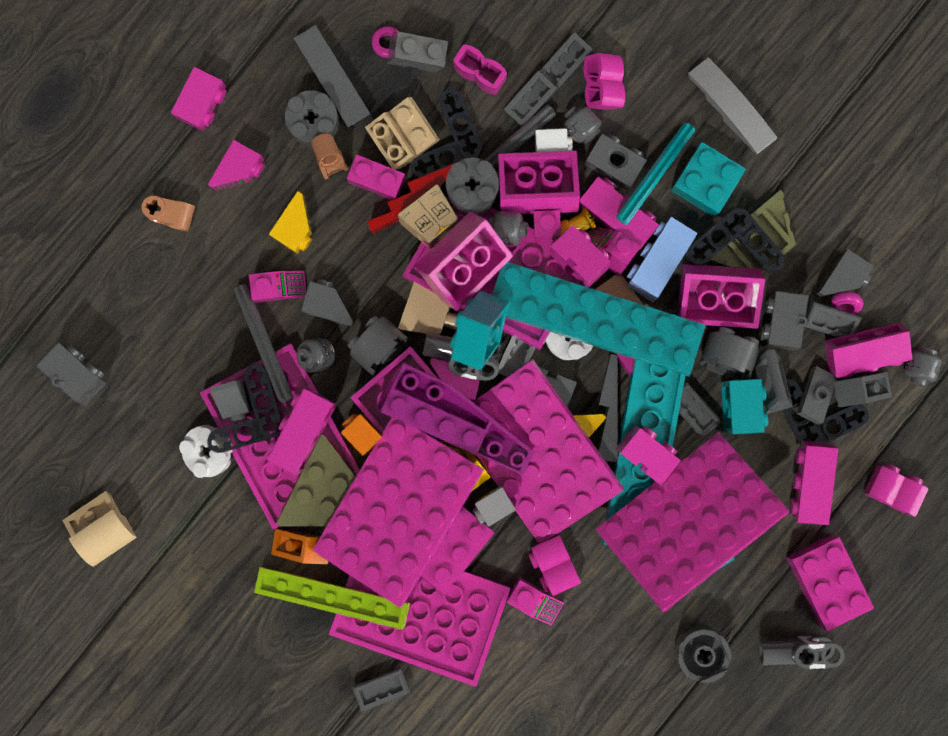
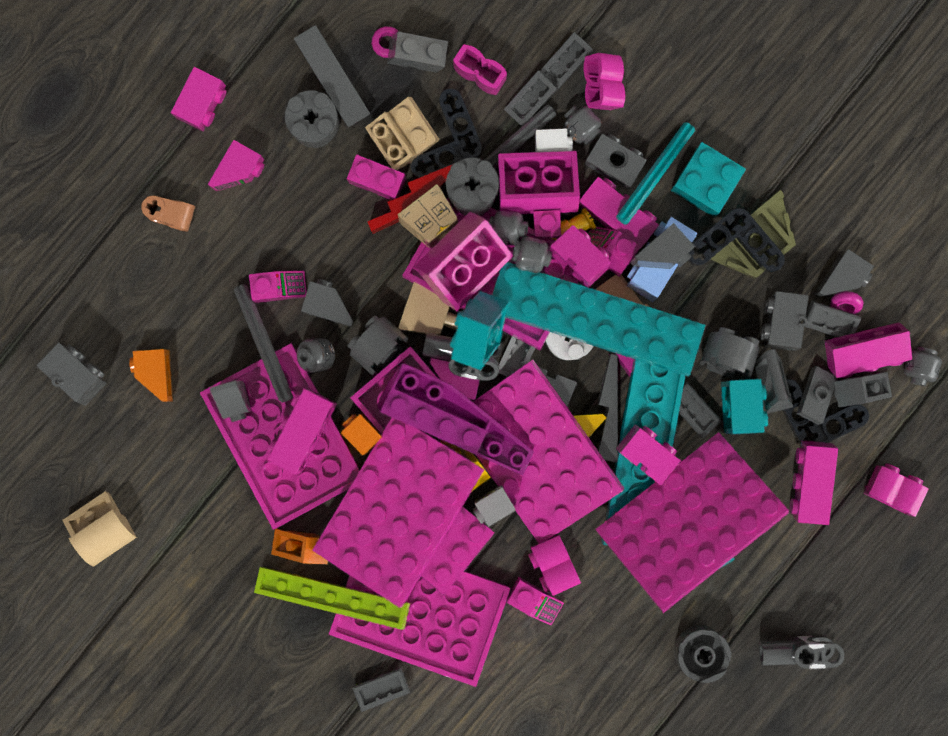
(153, 371): none -> orange slope
(193, 453): white plate -> none
(256, 424): black beam -> none
(294, 226): yellow slope -> none
(319, 488): olive wing -> none
(328, 155): nougat piece -> none
(531, 254): none -> dark grey head
(665, 251): none -> dark grey slope
(721, 295): dark pink brick -> none
(733, 106): light grey slope -> none
(829, 582): dark pink brick -> none

